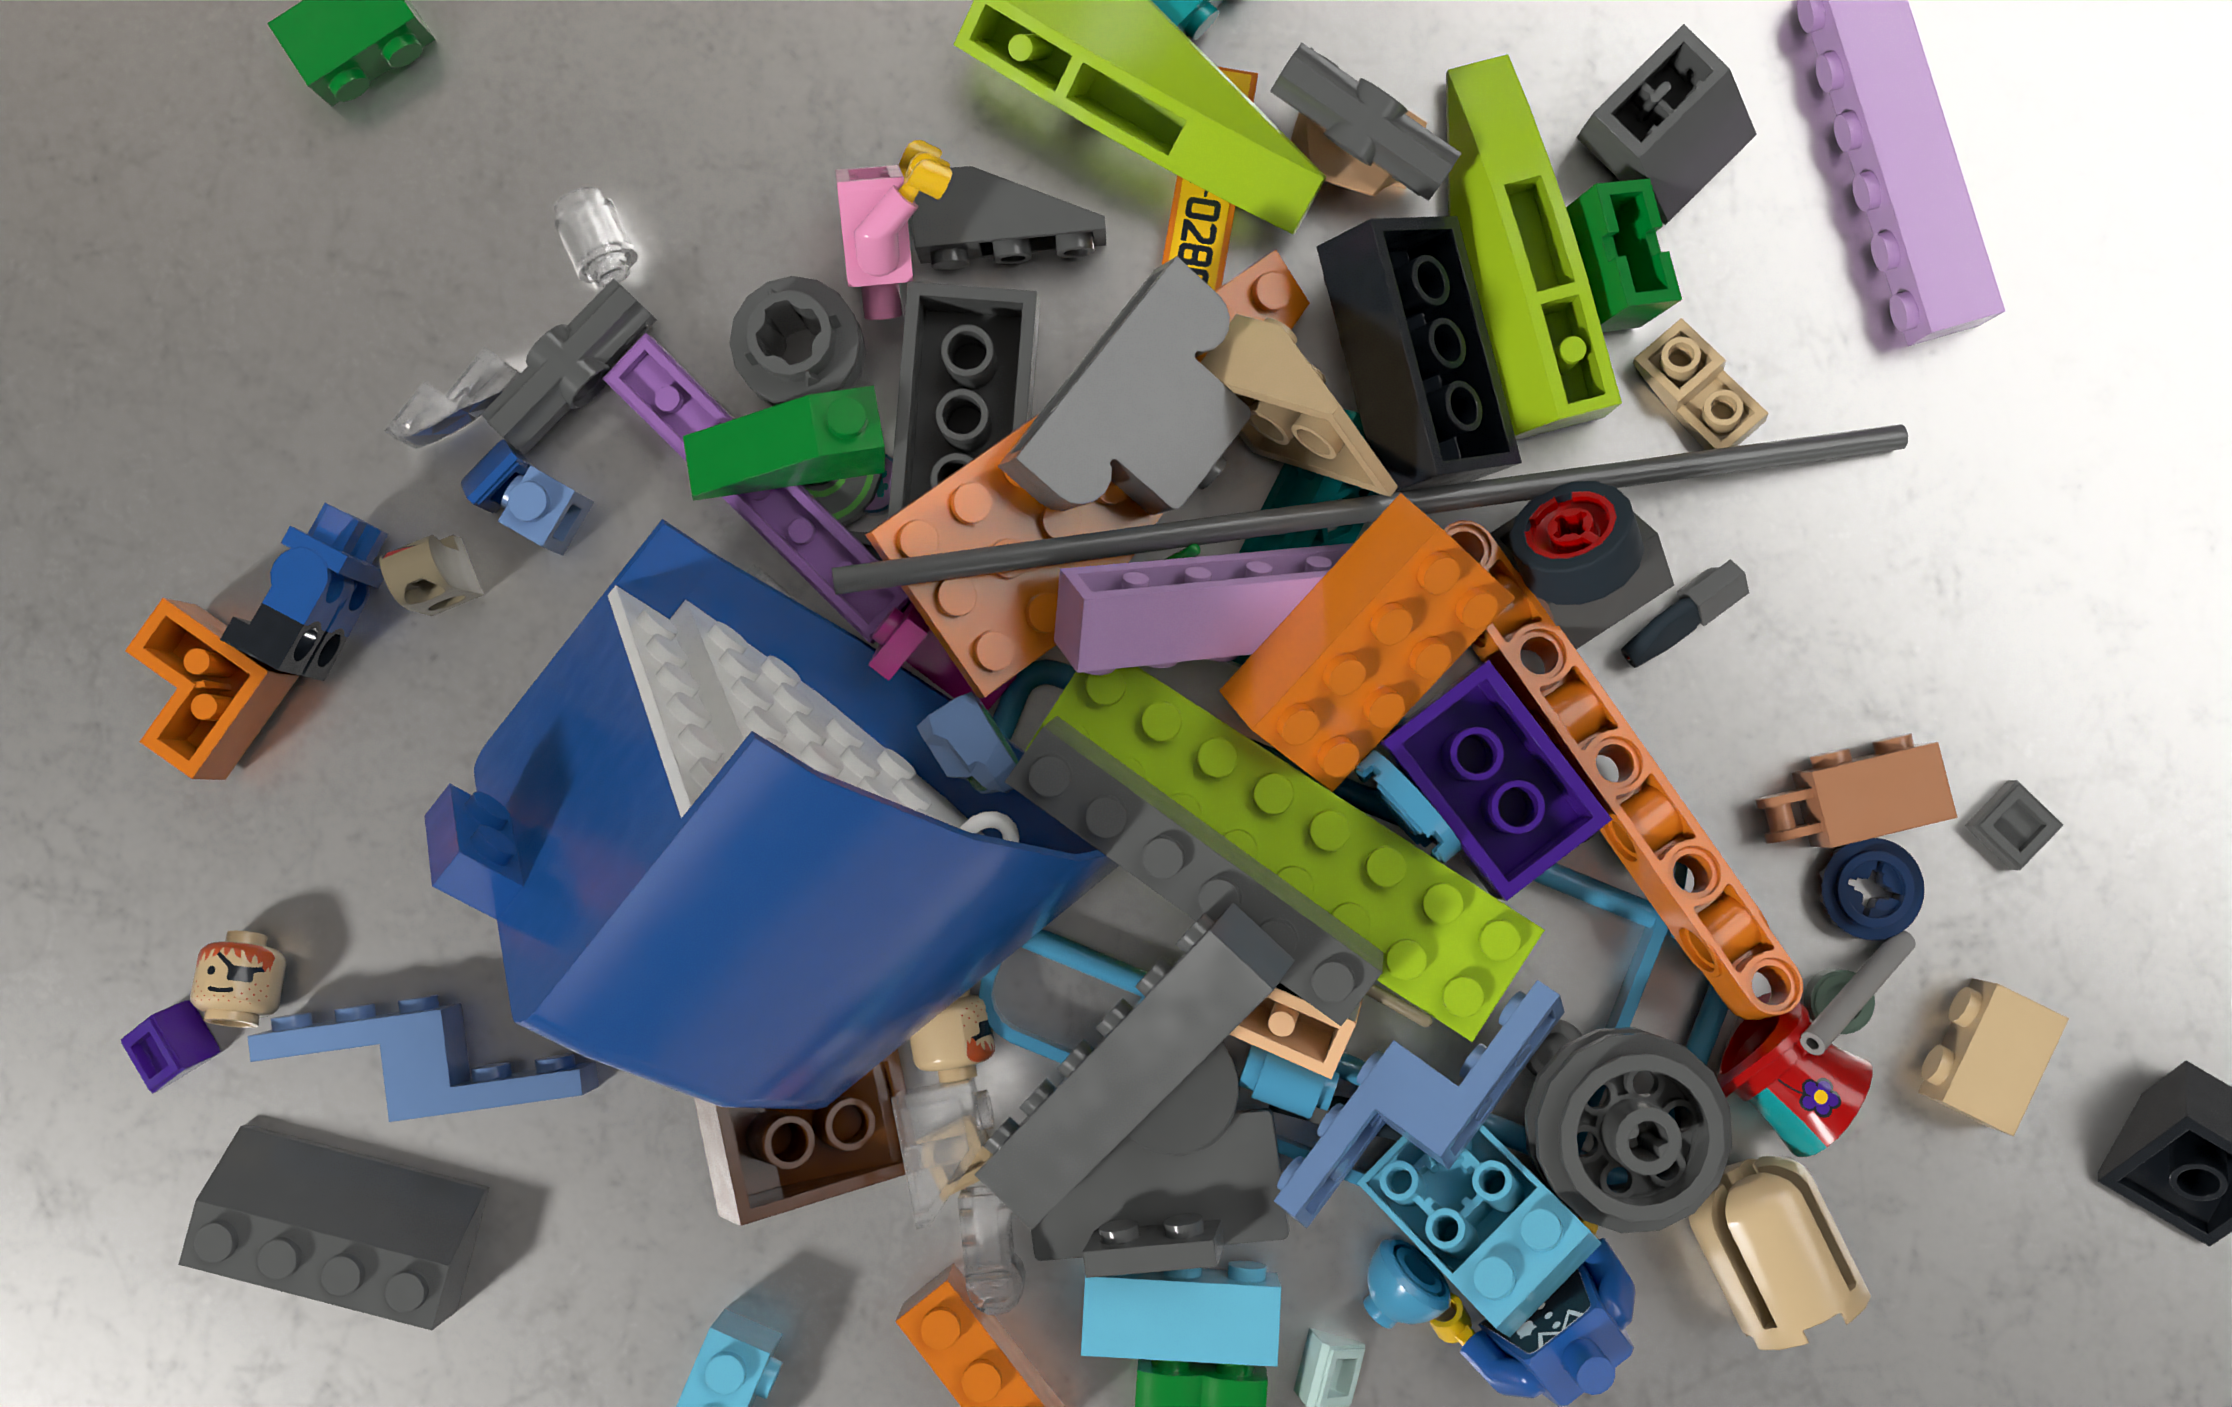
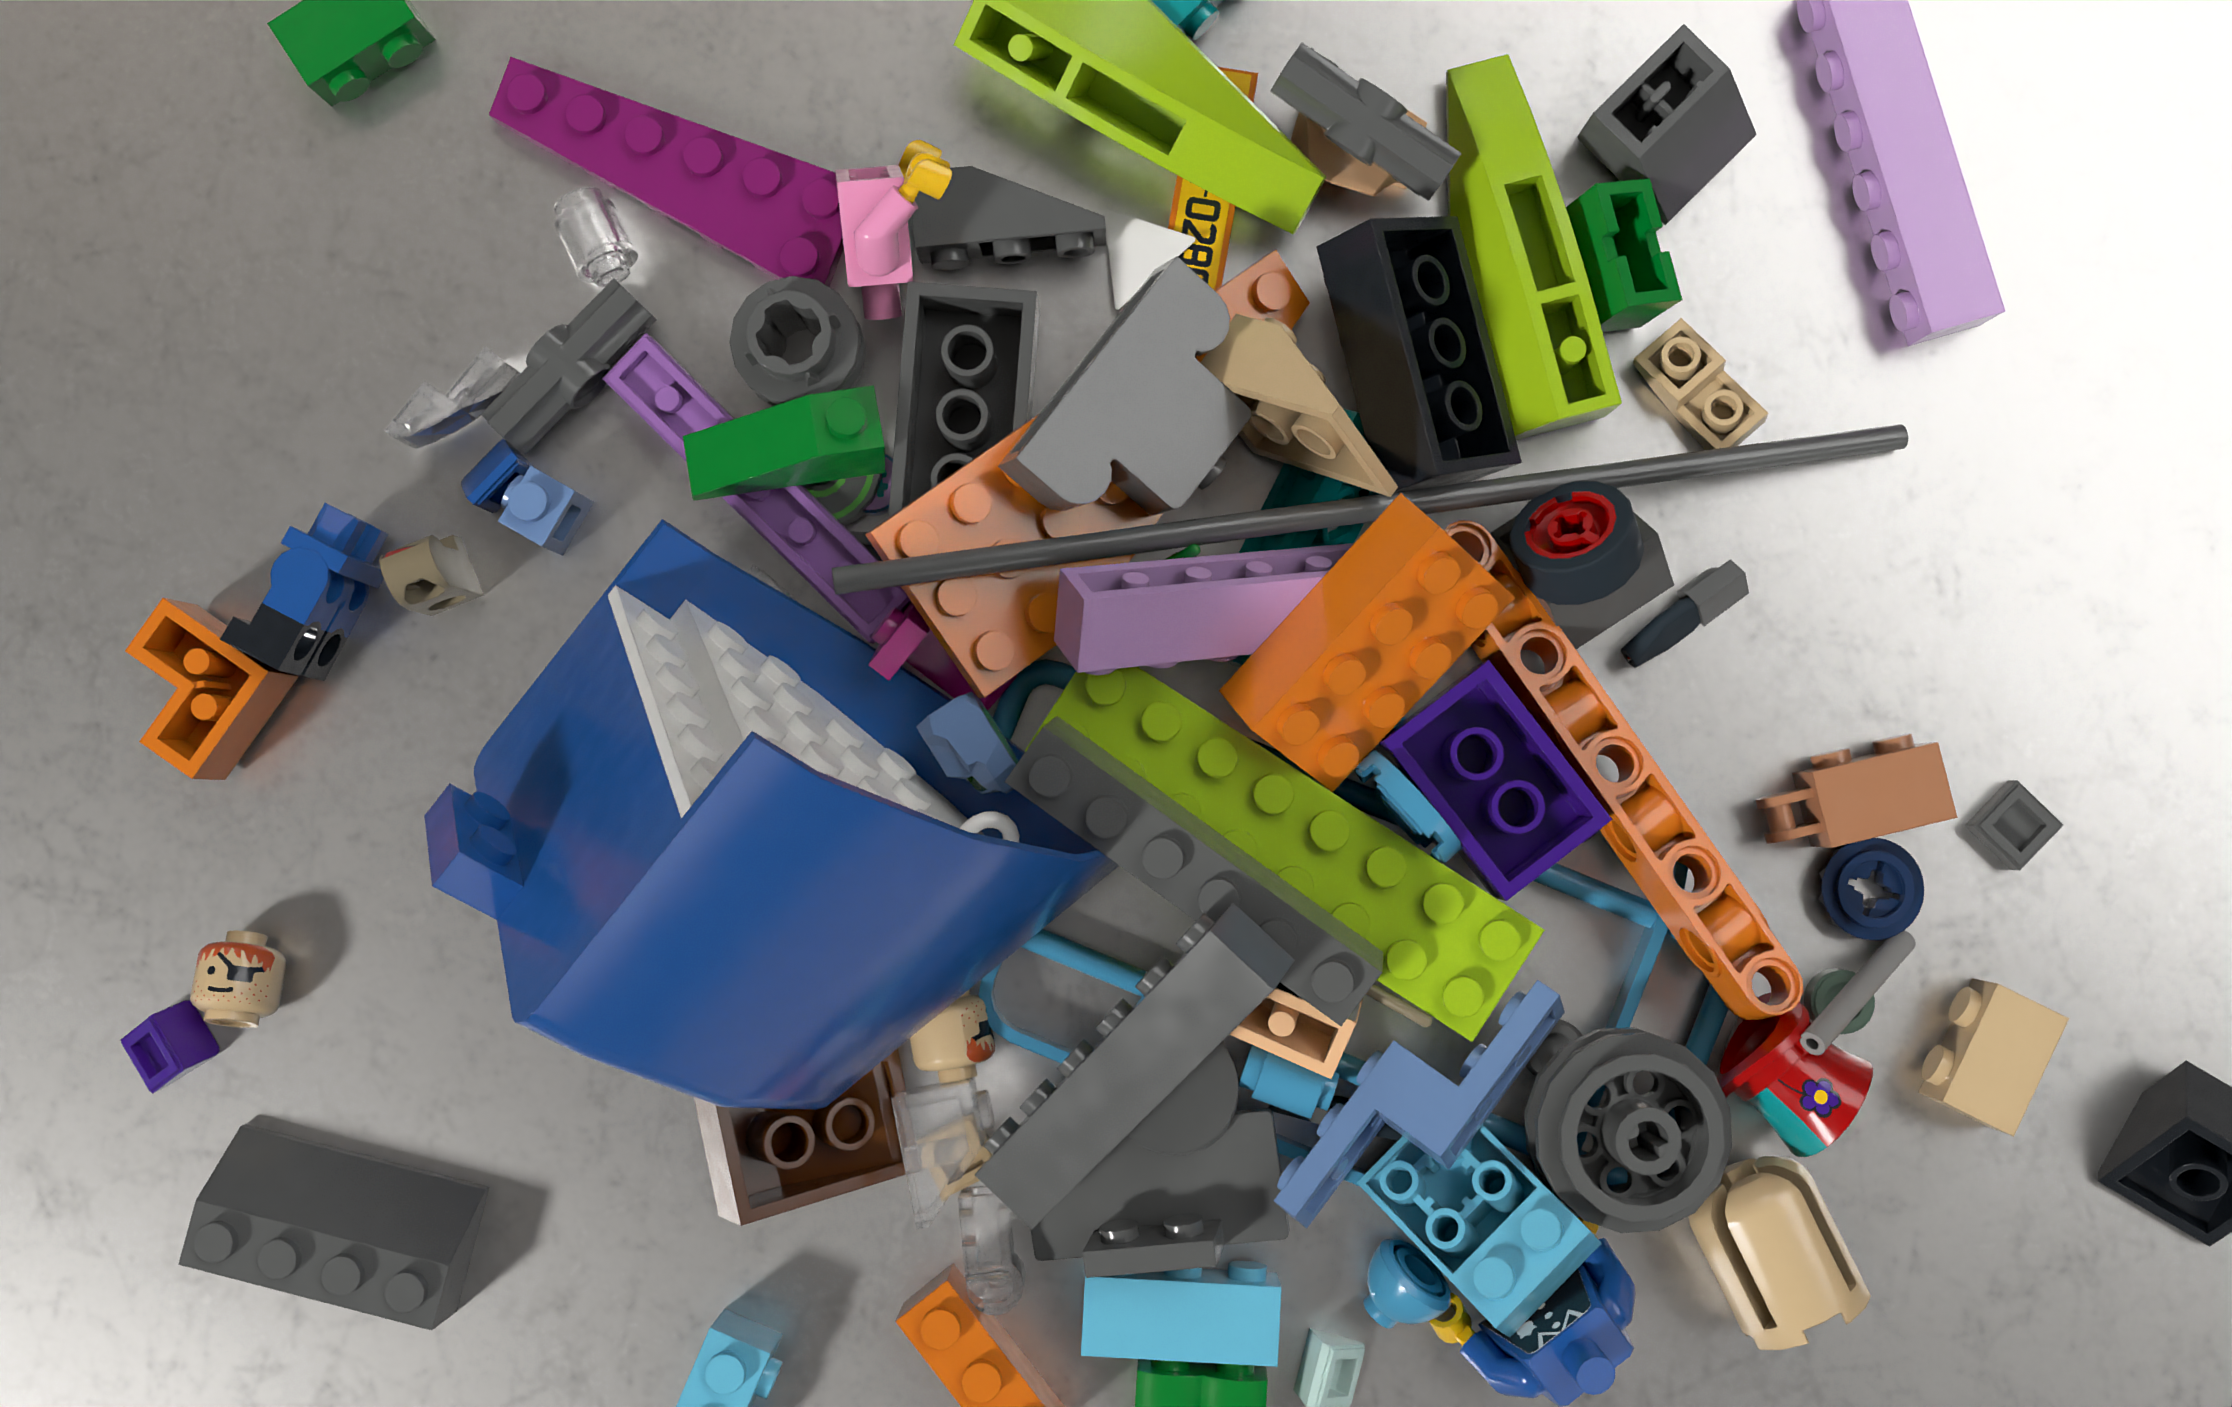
(425, 1059): medium blue bracket -> none
(720, 186): none -> magenta wing
(1137, 251): none -> white sticker

